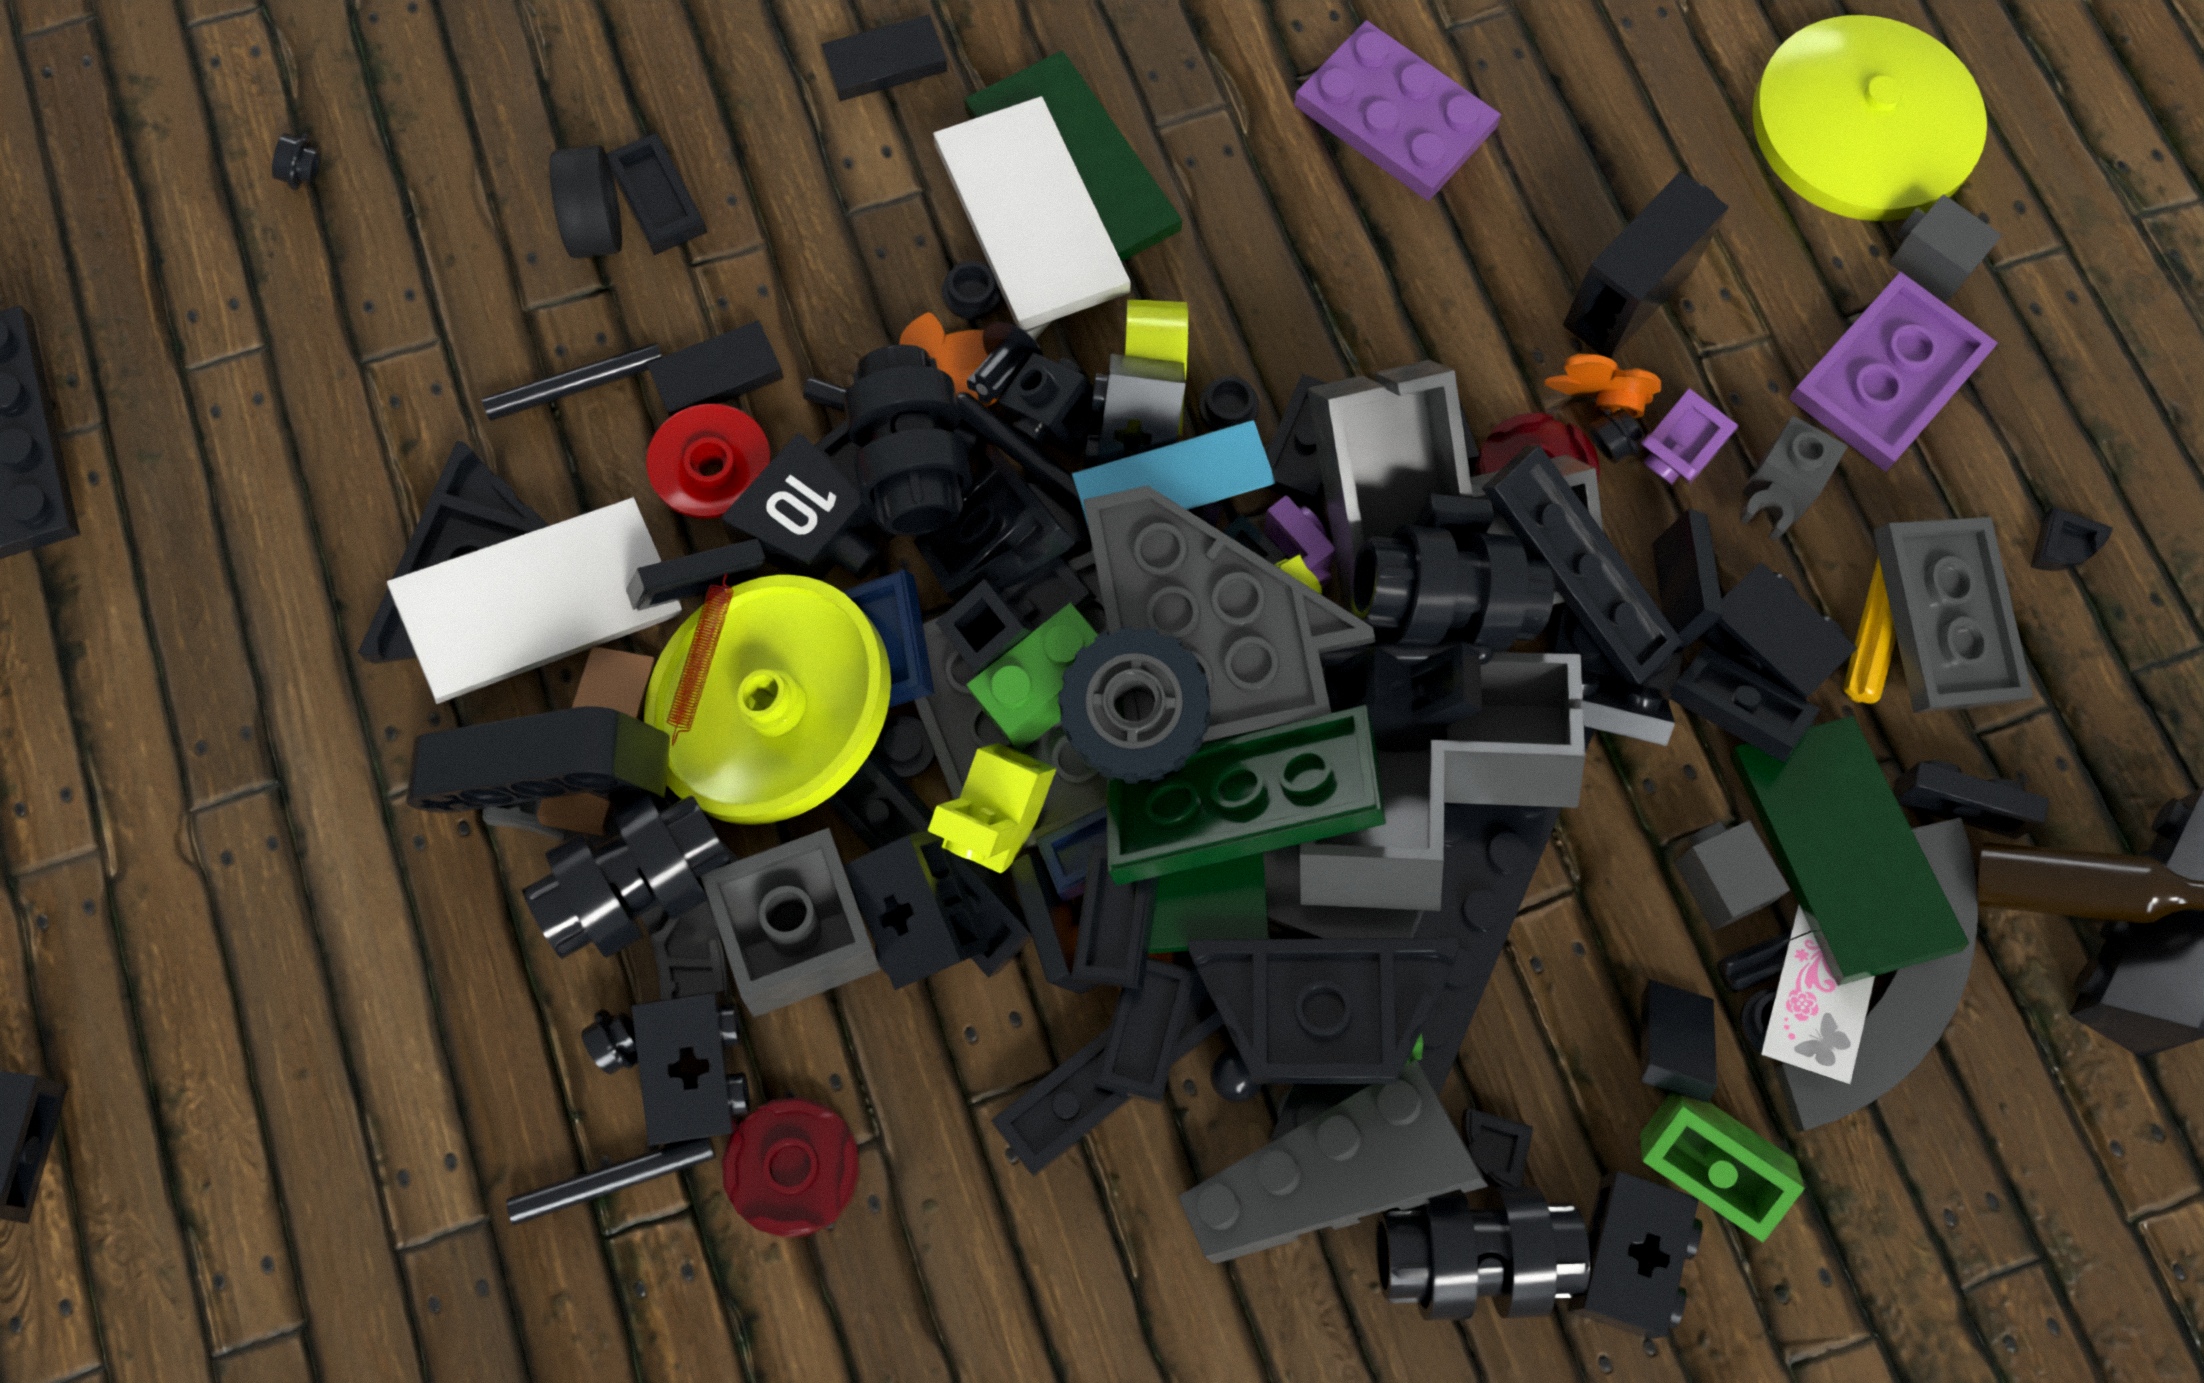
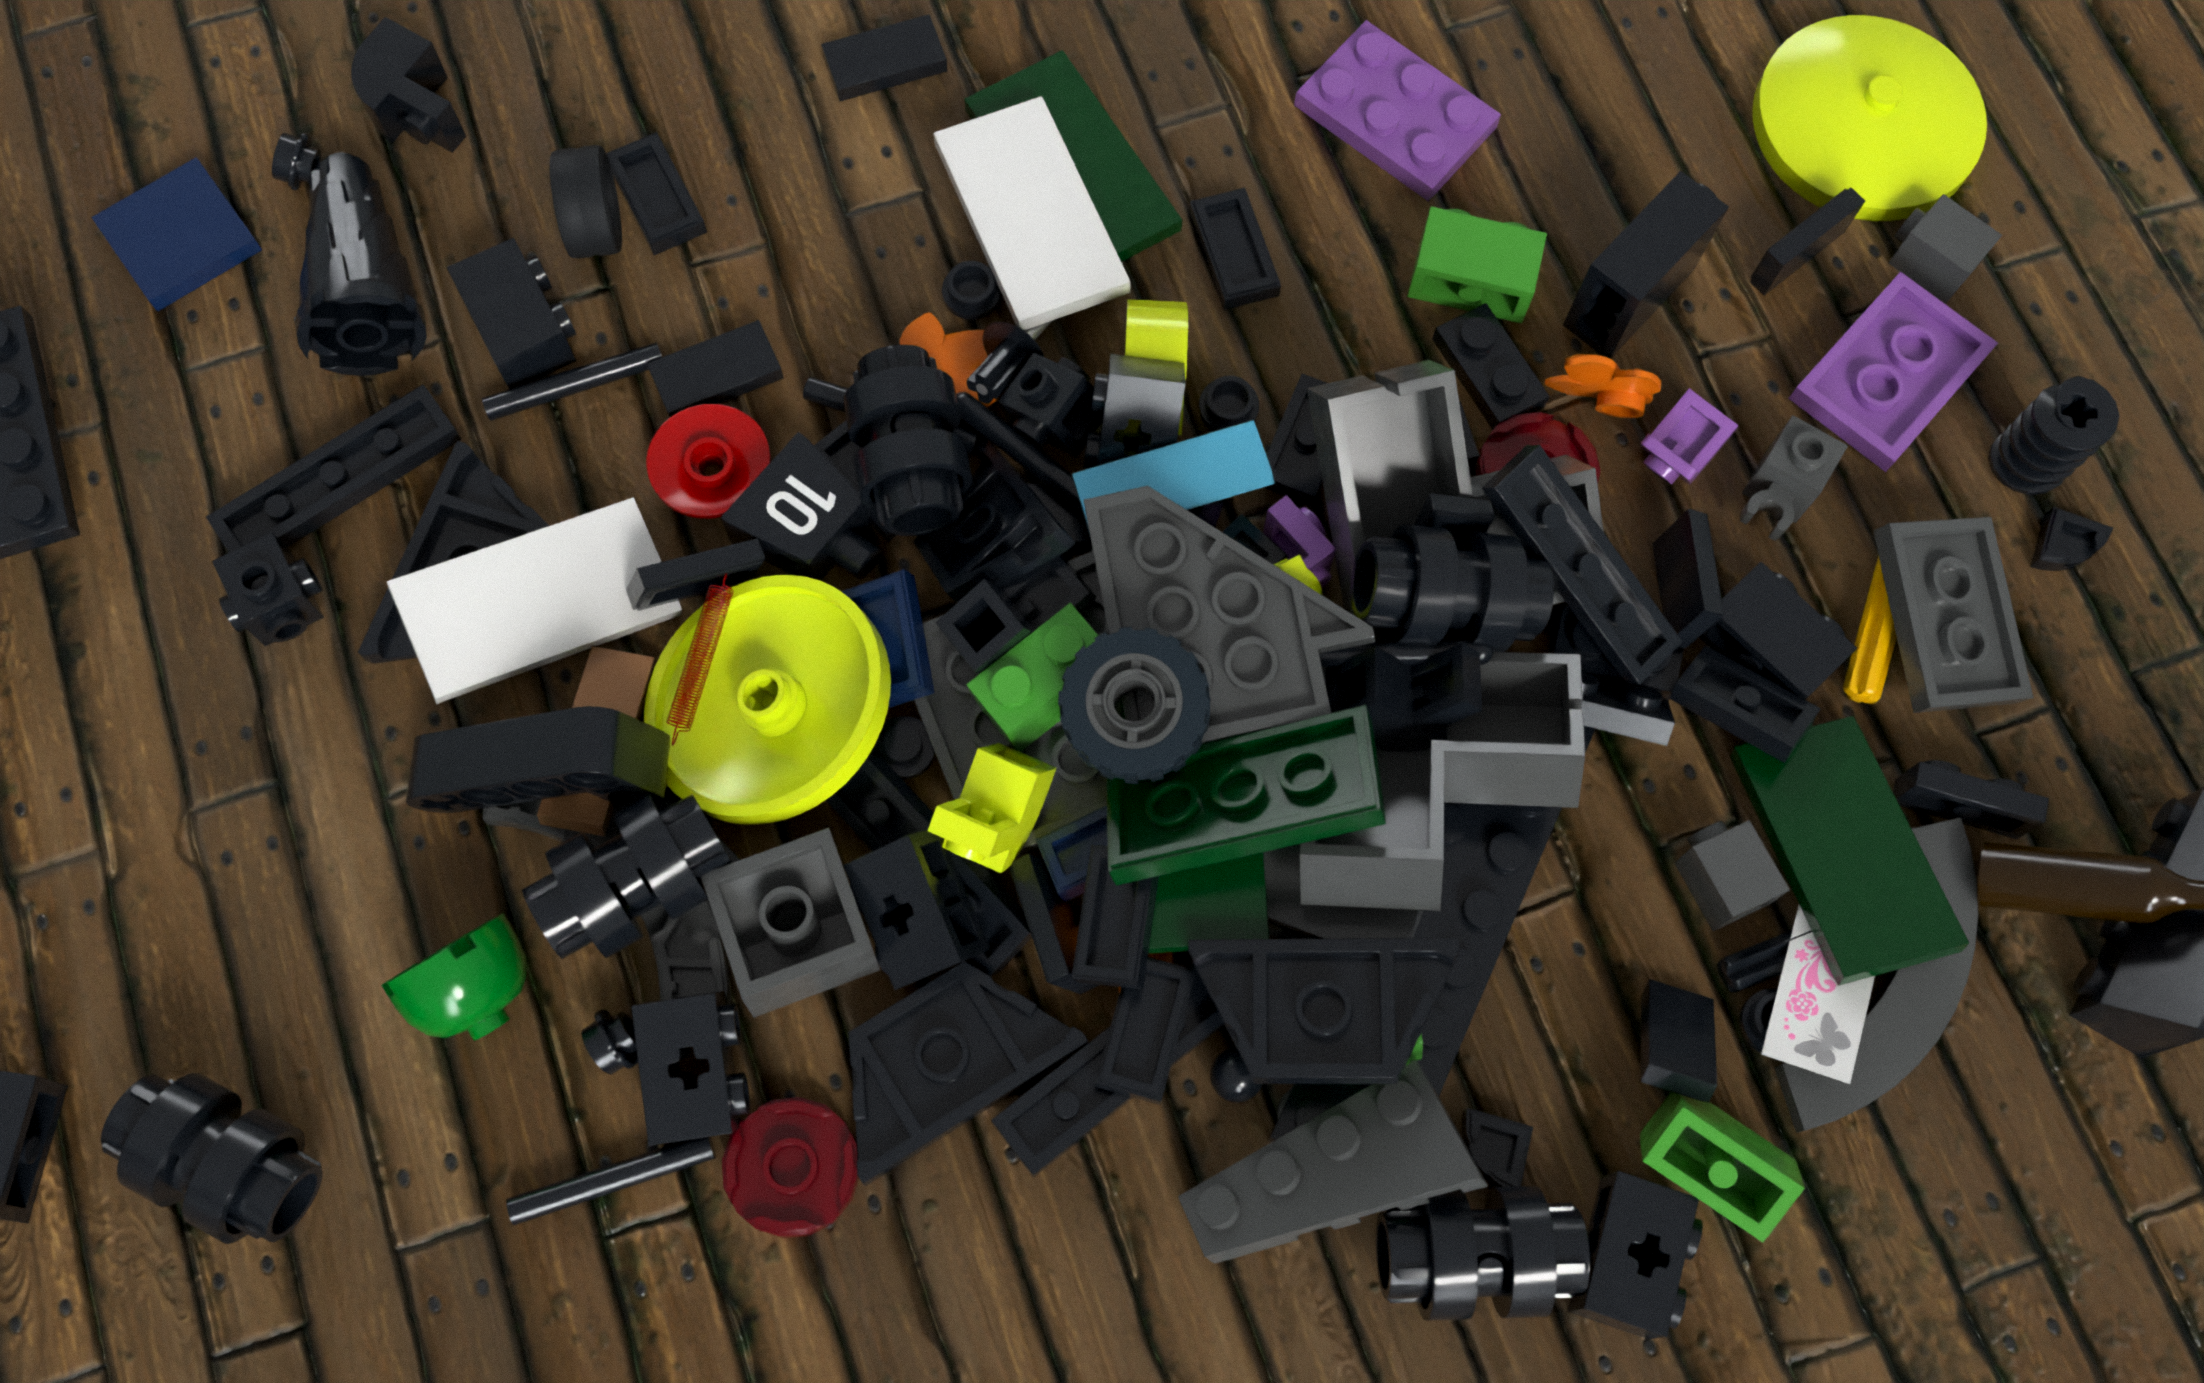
(176, 234): none -> dark blue tile
(197, 1147): none -> black piece
(268, 590): none -> black brick
(338, 473): none -> black plate
(354, 281): none -> black cone
(397, 85): none -> black brick
(463, 983): none -> green cylinder
(512, 313): none -> black brick
(944, 1062): none -> black wing
(1234, 248): none -> black tile
(1477, 262): none -> bright green brick
(1490, 366): none -> black plate
(1614, 434): black plate -> none
(1806, 240): none -> black tile
(2054, 436): none -> black piece

